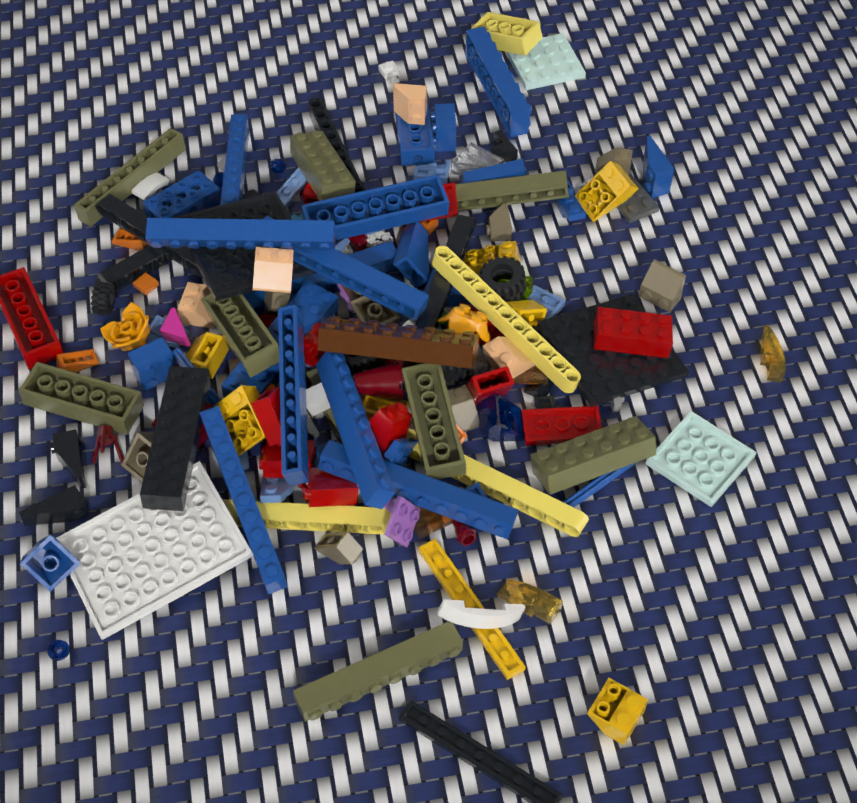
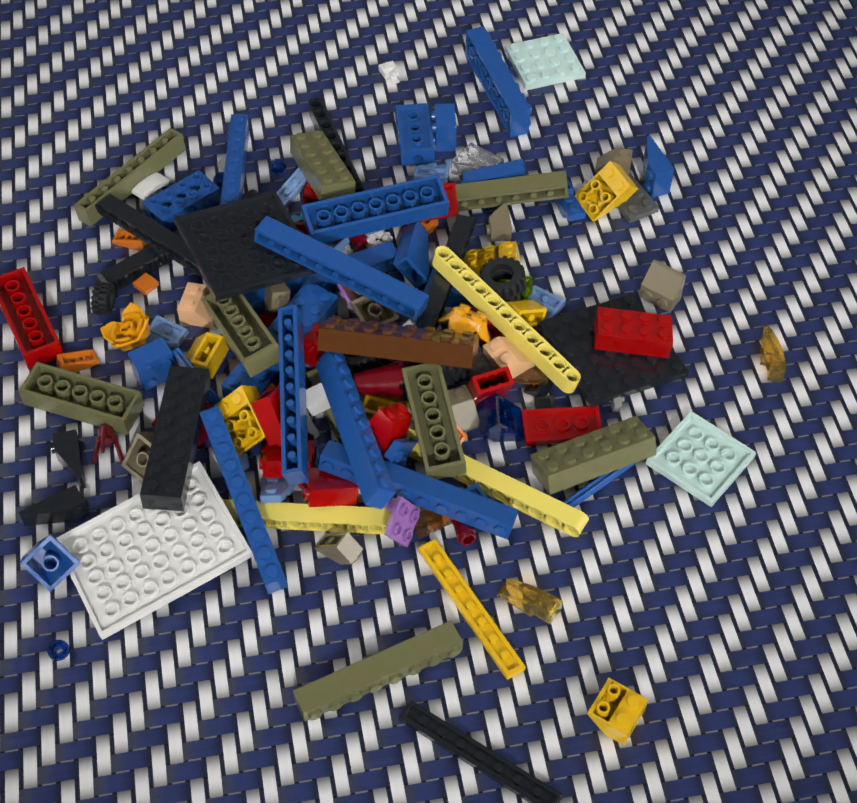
(173, 330): dark pink slope -> none
(241, 233): blue brick -> none
(273, 269): light nougat slope -> none
(410, 102): light nougat slope -> none
(479, 618): white slope -> none
(503, 147): black slope -> none
(511, 33): light yellow brick -> none

